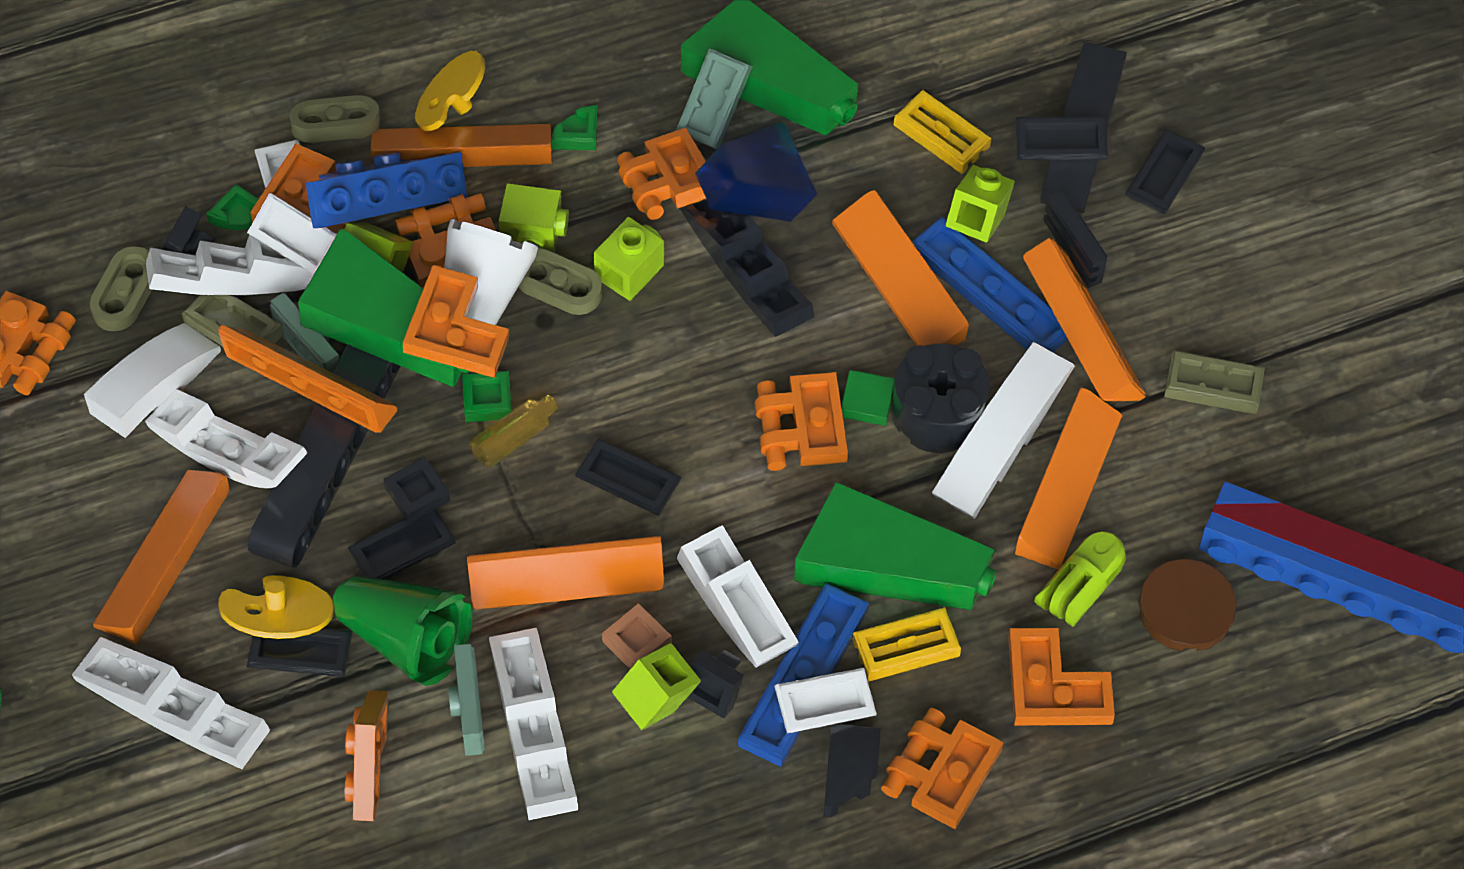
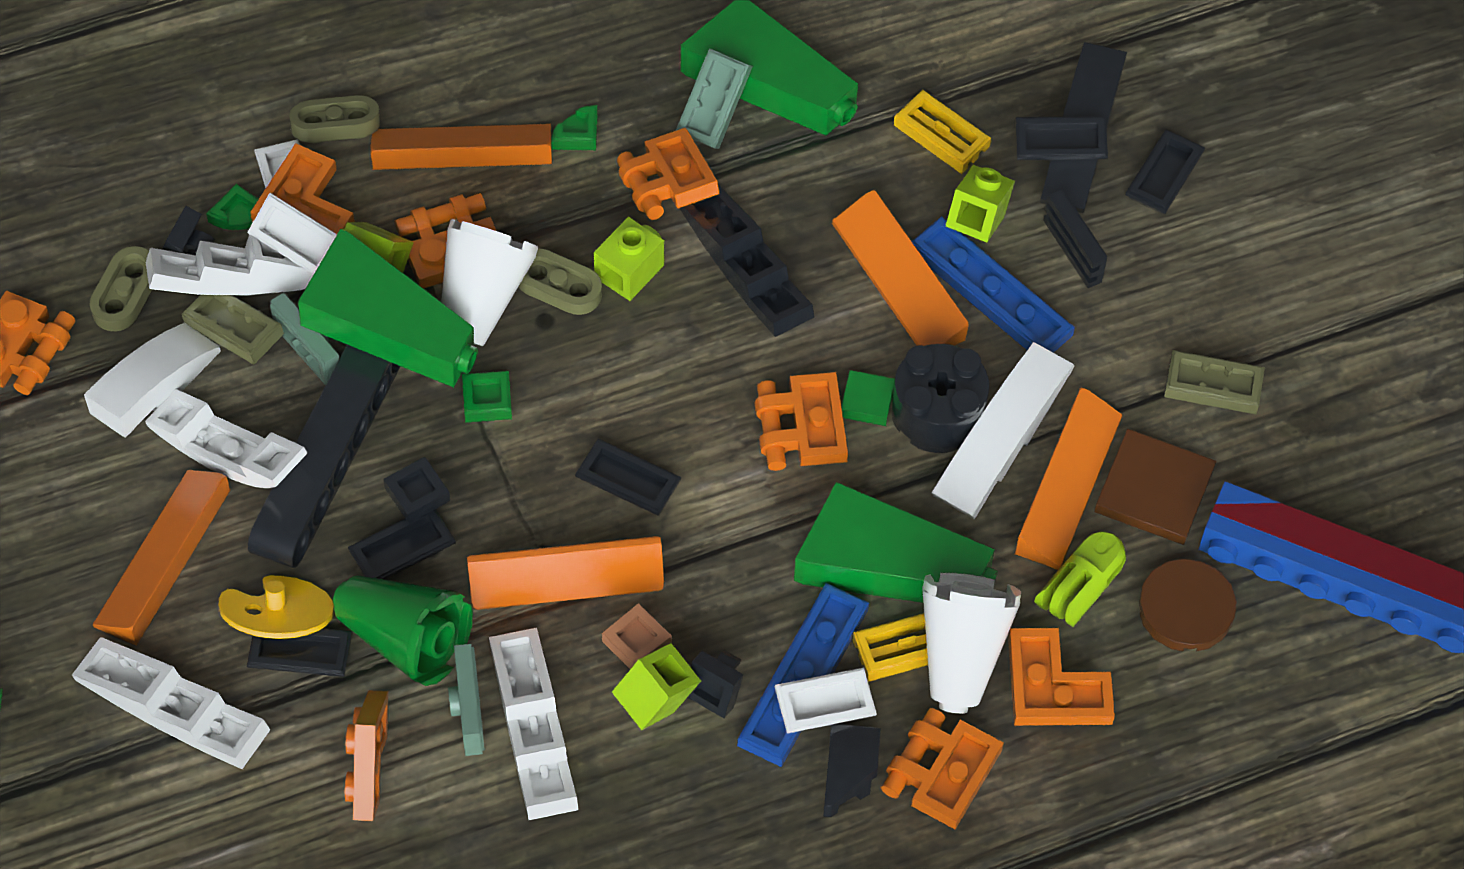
(307, 378): orange slope -> none
(383, 187): blue bracket -> none
(446, 334): orange plate -> none
(453, 87): yellow piece -> none
(512, 430): clear yellow cylinder -> none
(533, 216): lime brick -> none
(736, 596): white slope -> none
(758, 176): clear blue slope -> none
(964, 635): none -> white cone
(1083, 323): orange slope -> none
(1155, 486): none -> reddish brown tile

